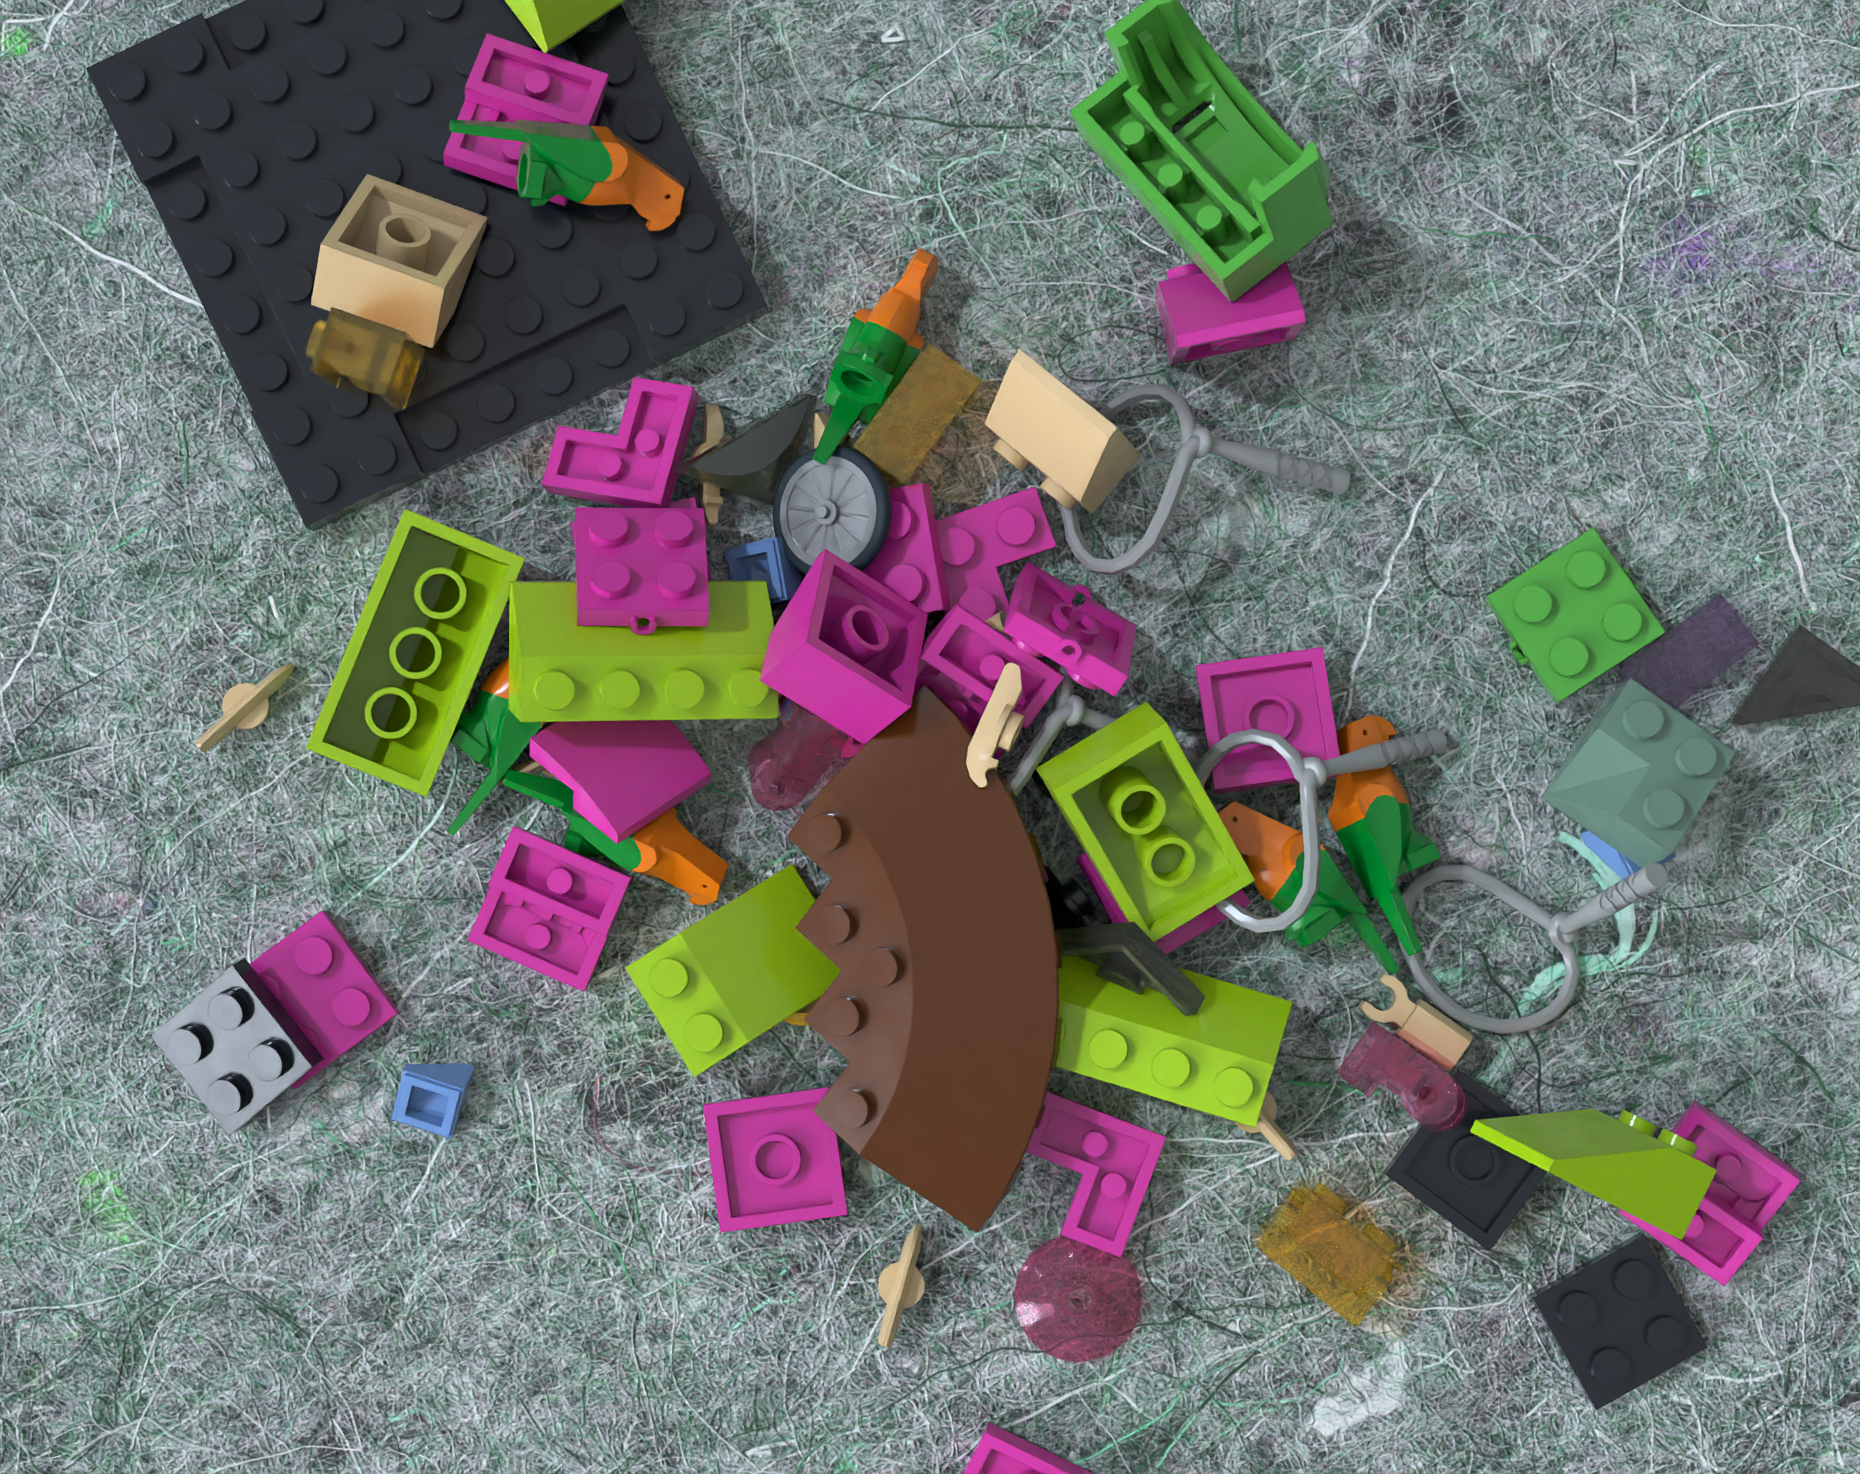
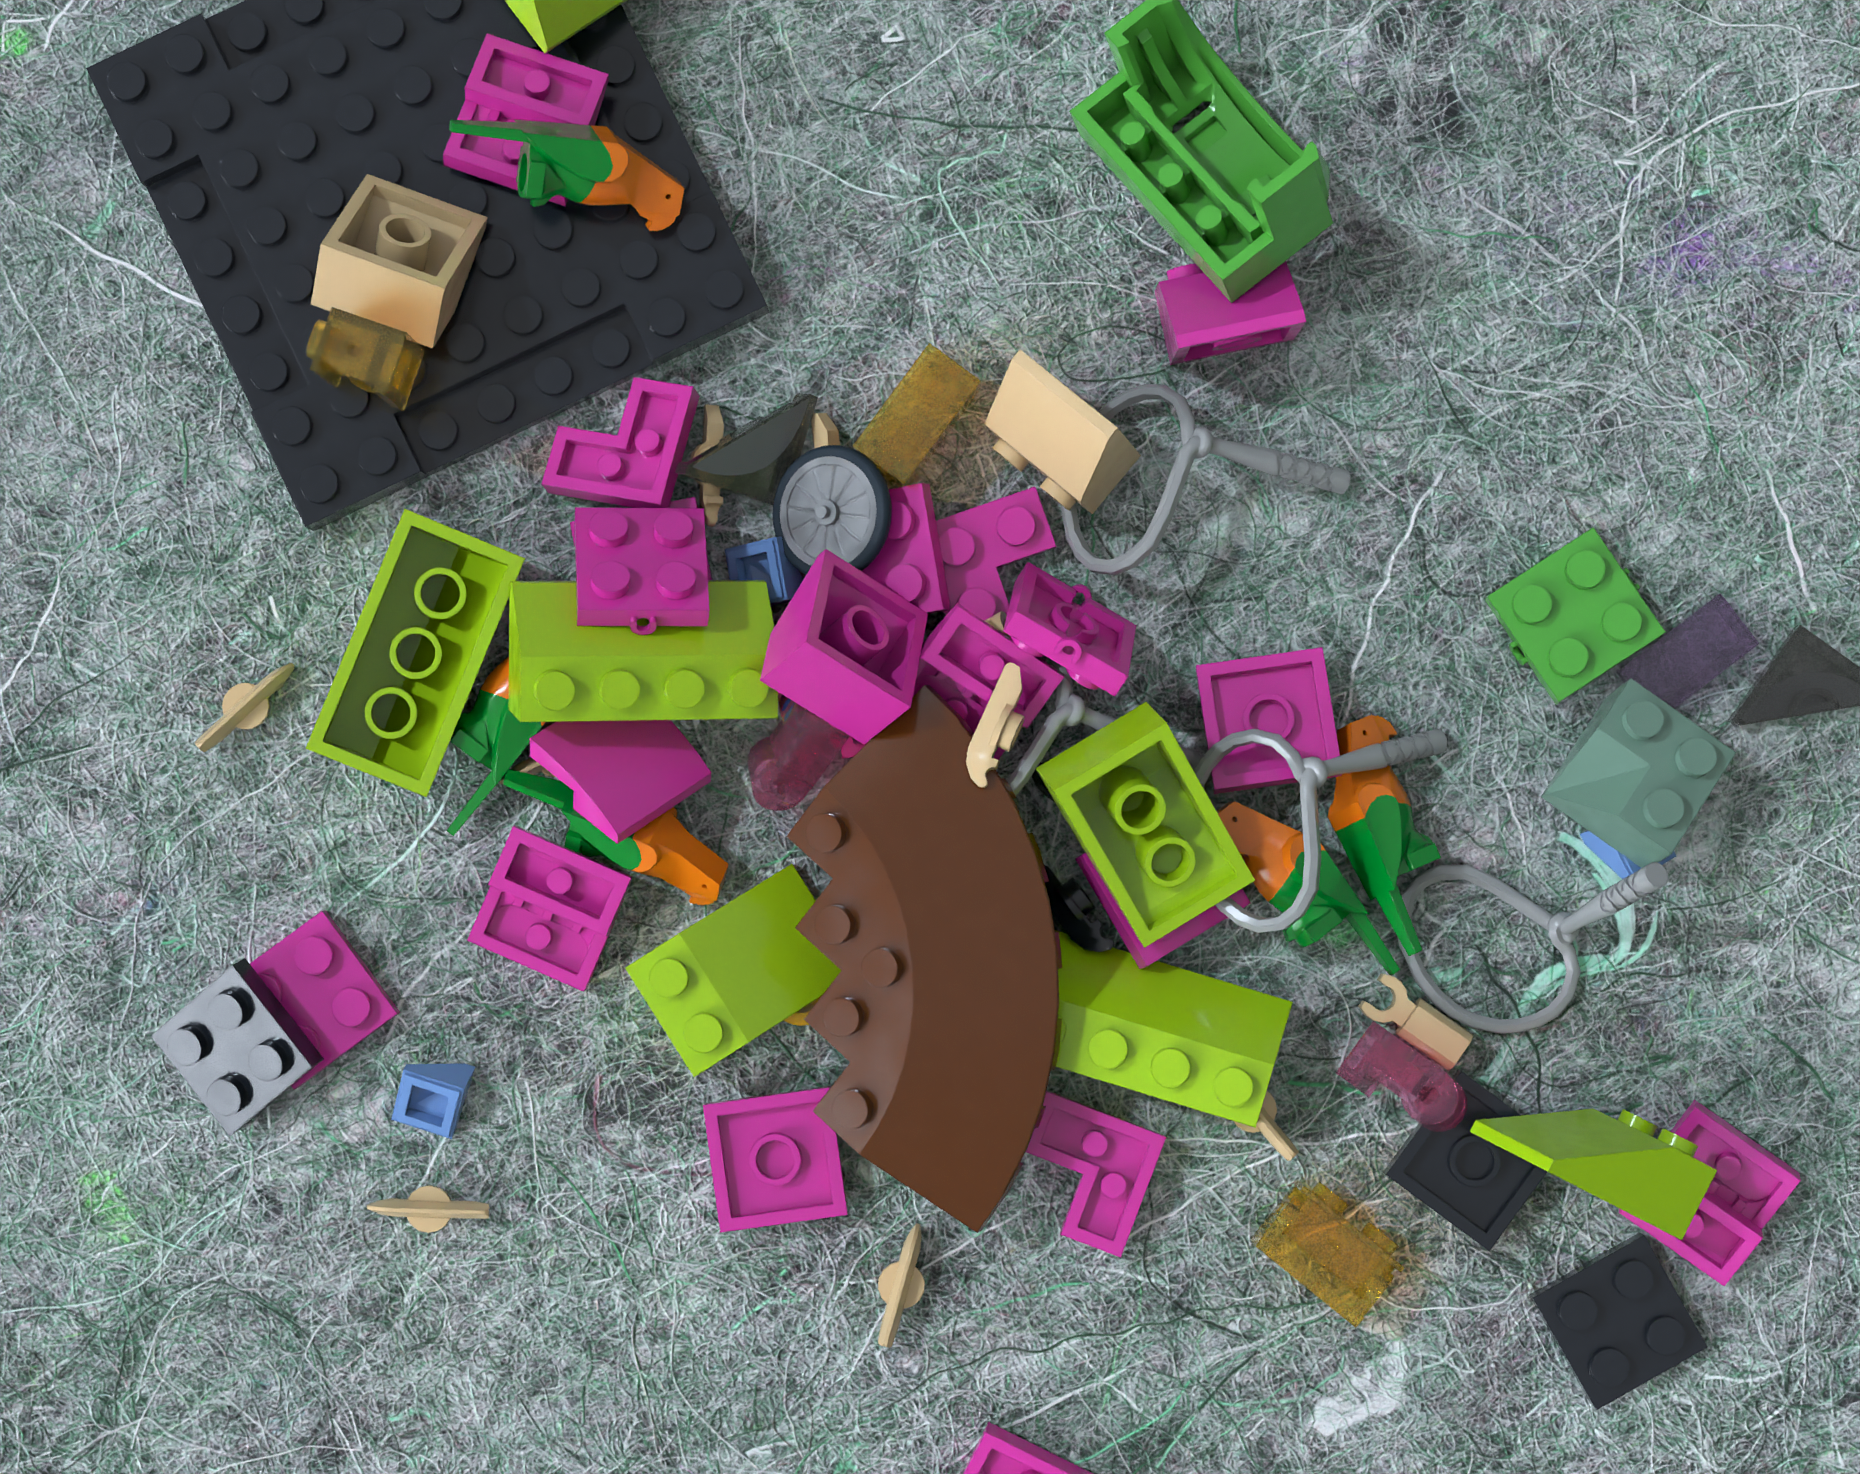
(430, 1208): none -> tan piece
(876, 353): green animal -> none
(1042, 1294): clear pink dish -> none
(1131, 961): clear smoke tile -> none

